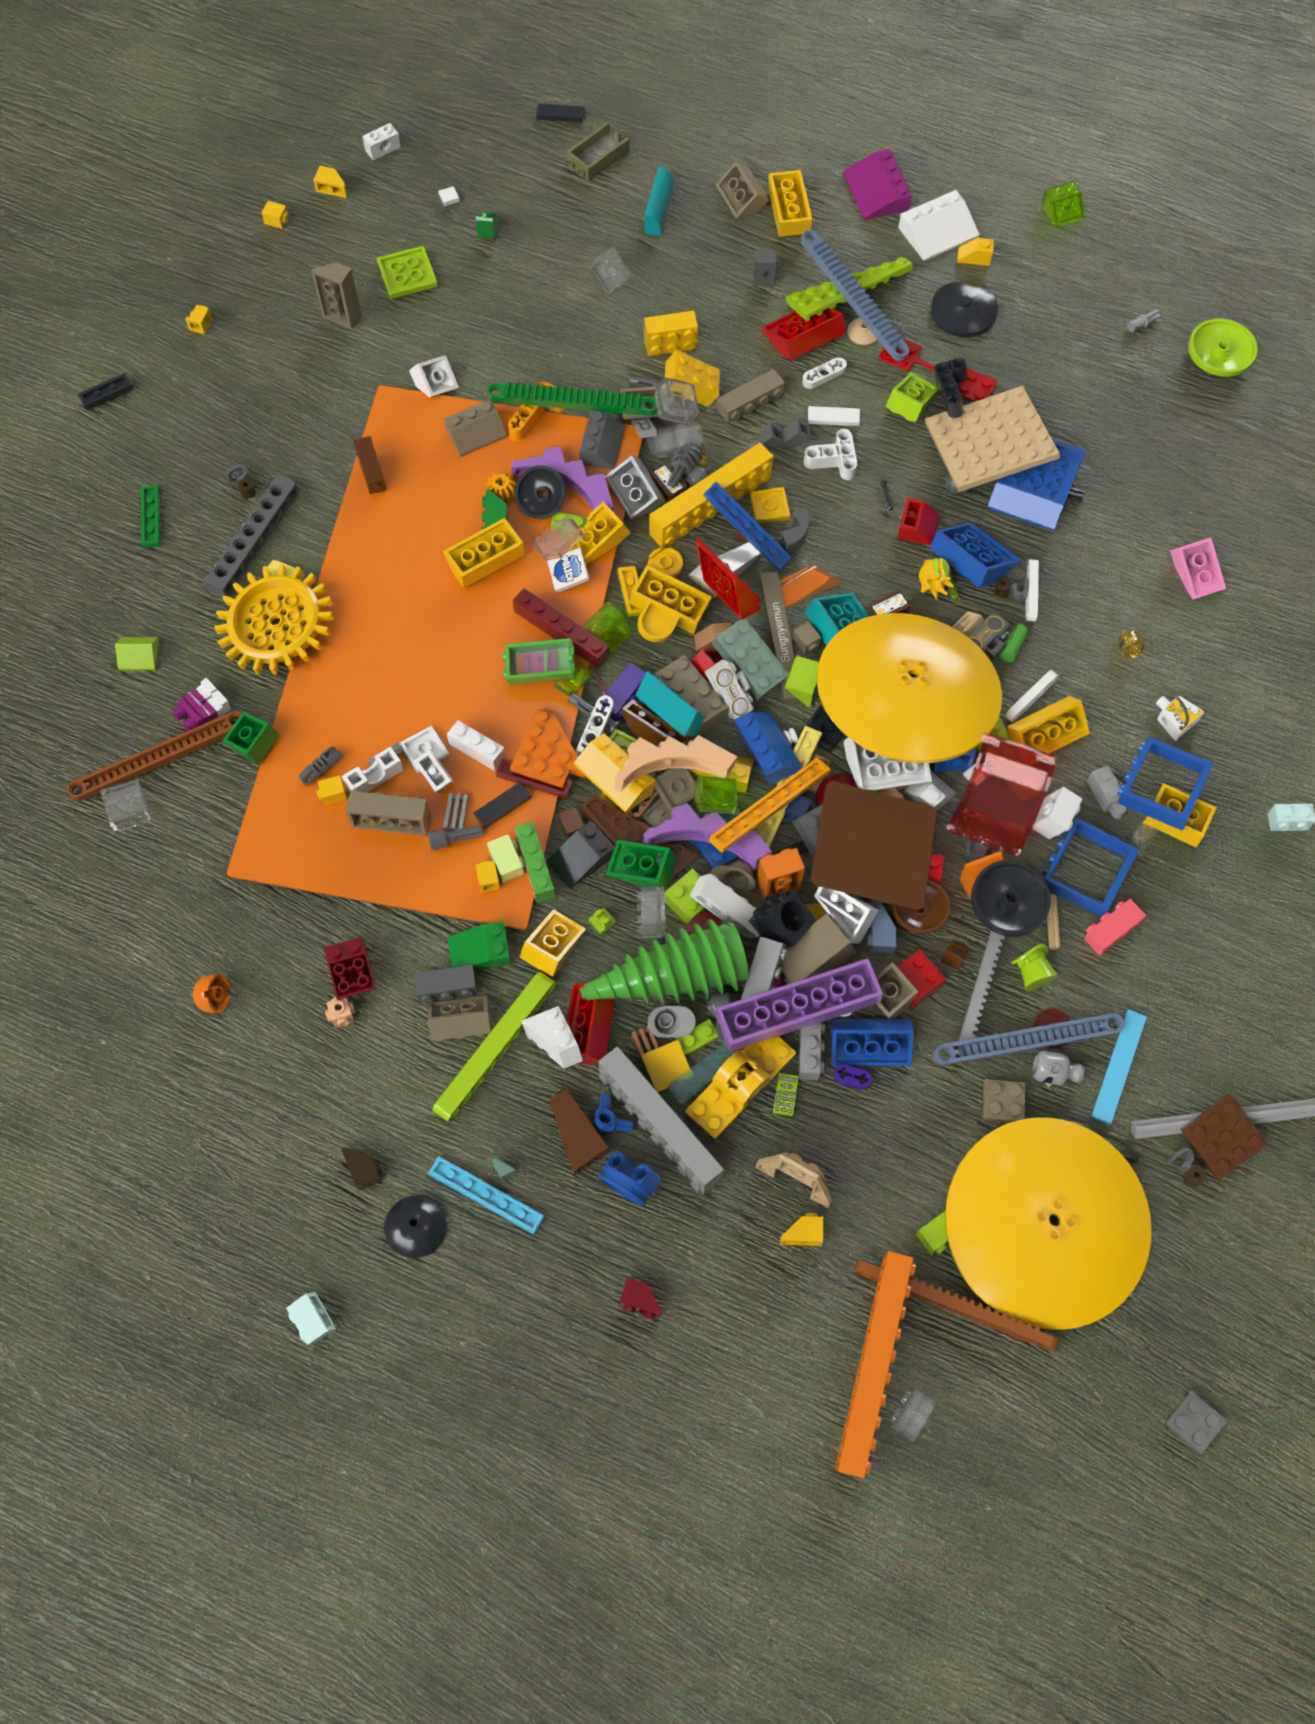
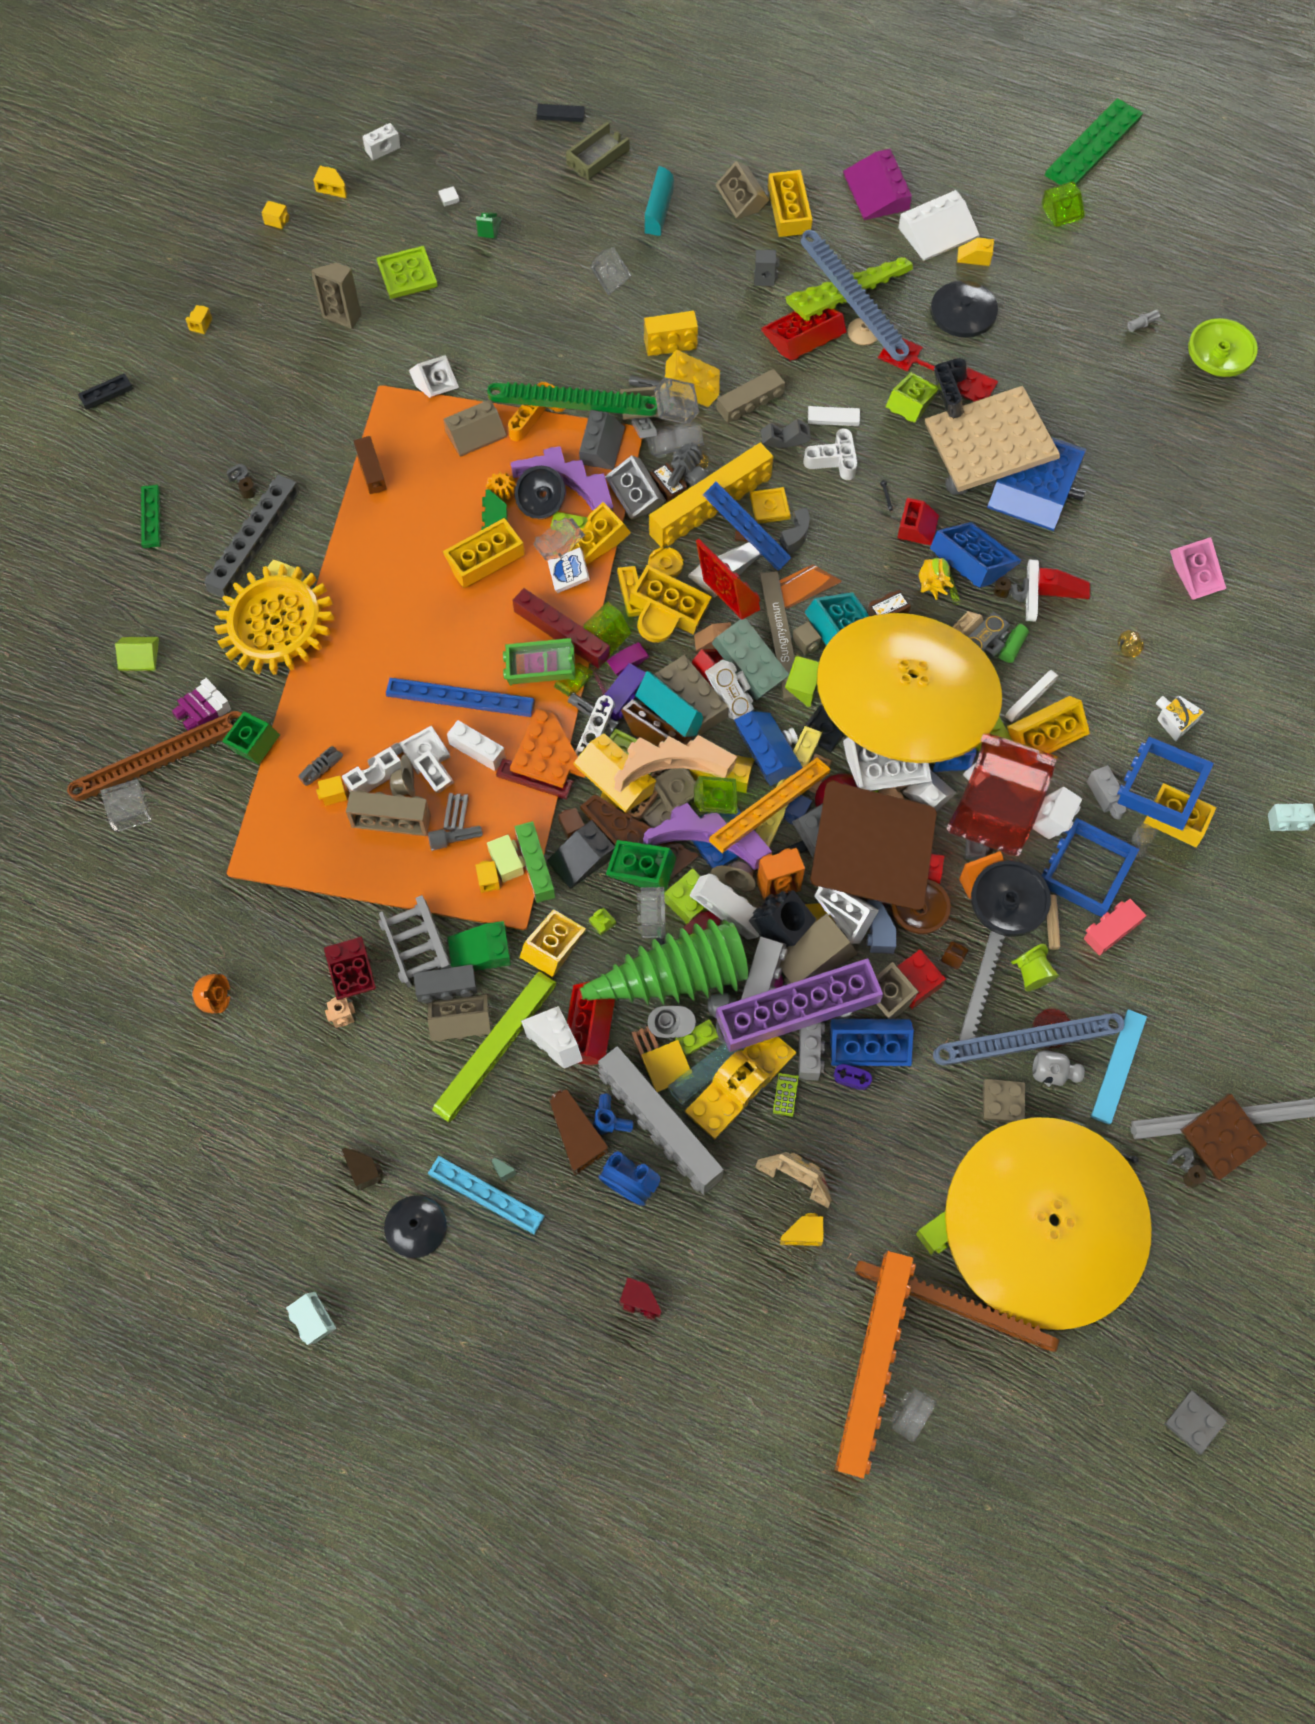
(403, 779): none -> dark tan piece
(427, 926): none -> light grey fence
(460, 697): none -> blue tile
(502, 805): black tile -> none
(633, 654): none -> magenta slope
(820, 379): white beam -> none
(1061, 584): none -> red slope
(1094, 143): none -> green plate

